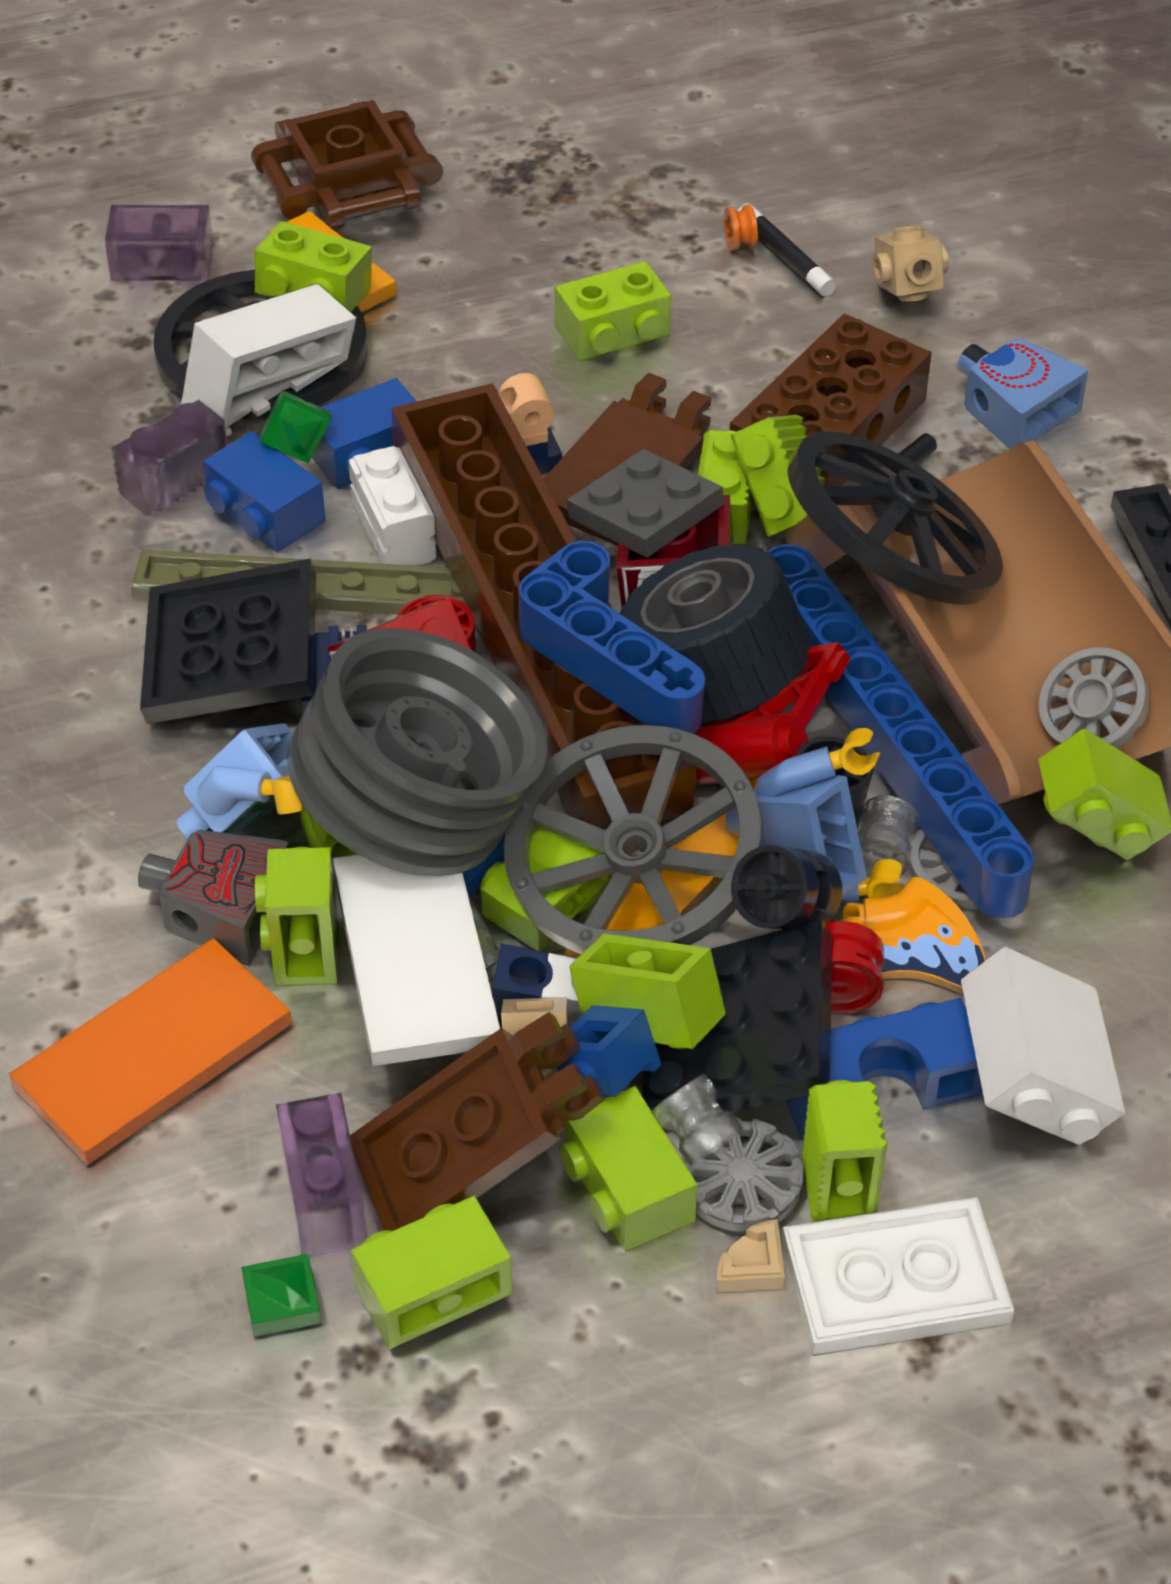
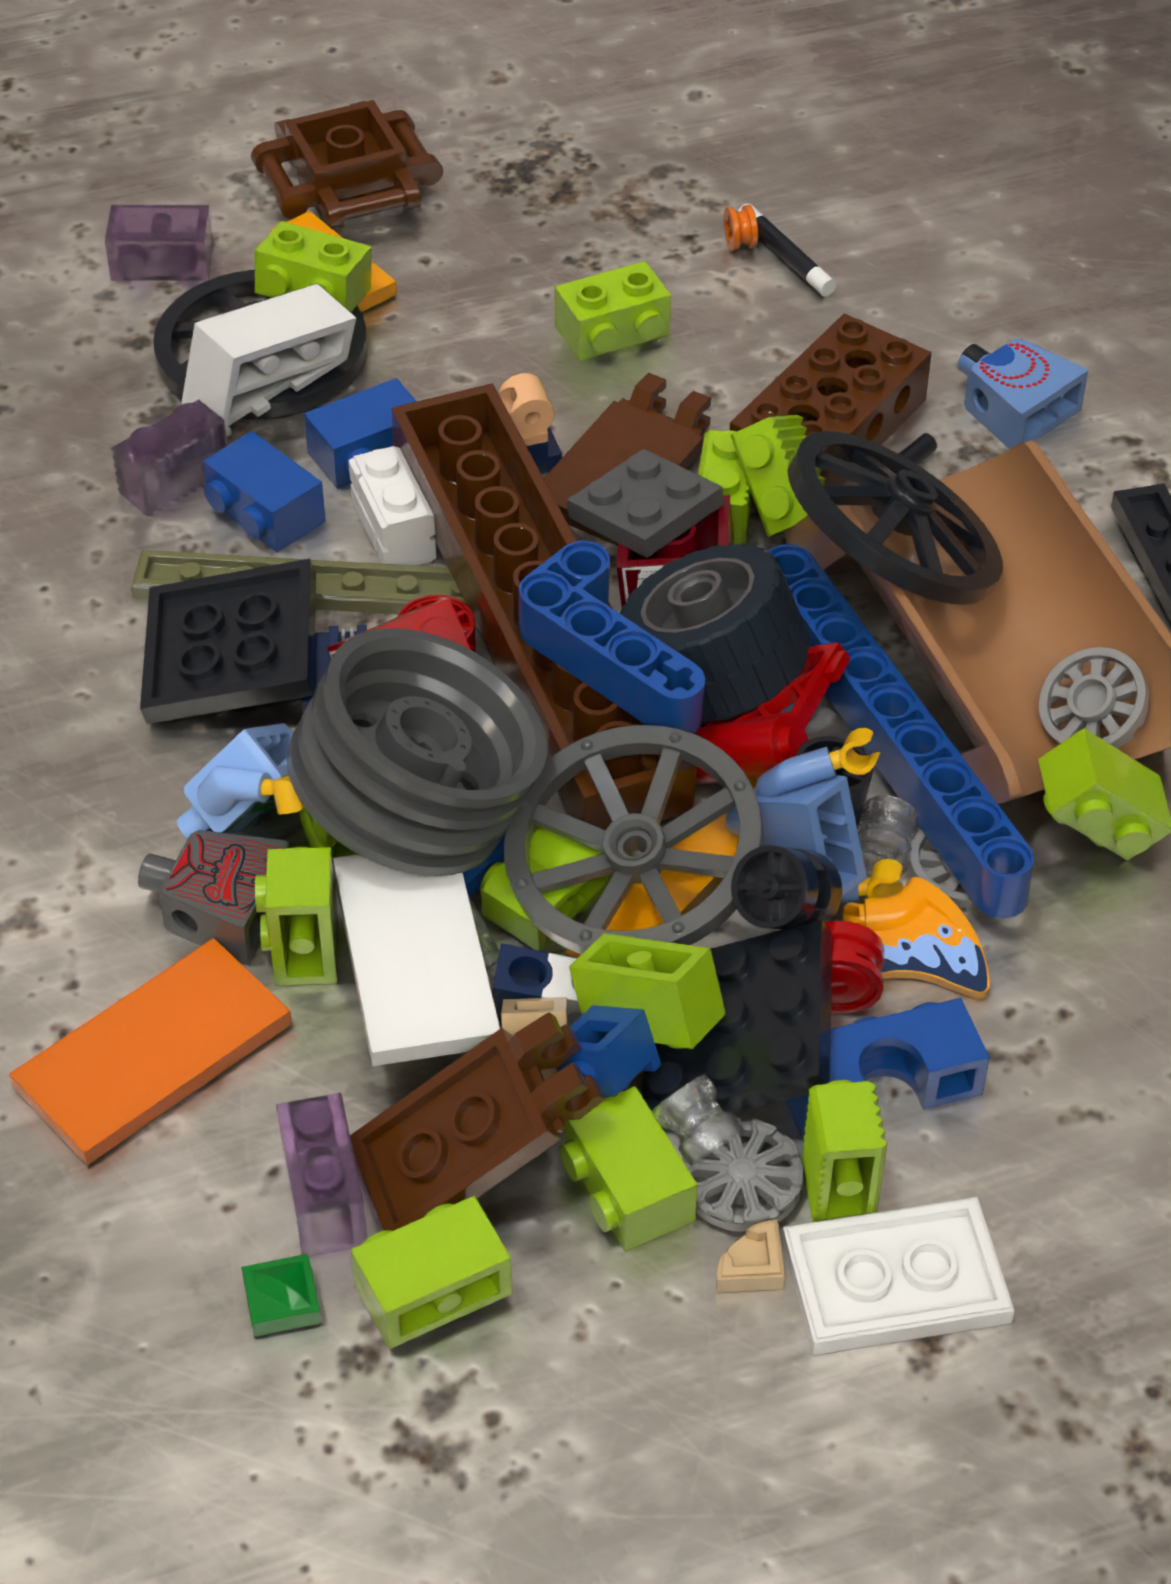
(295, 426): green tile -> none
(902, 251): tan brick -> none
(1041, 1047): white brick -> none

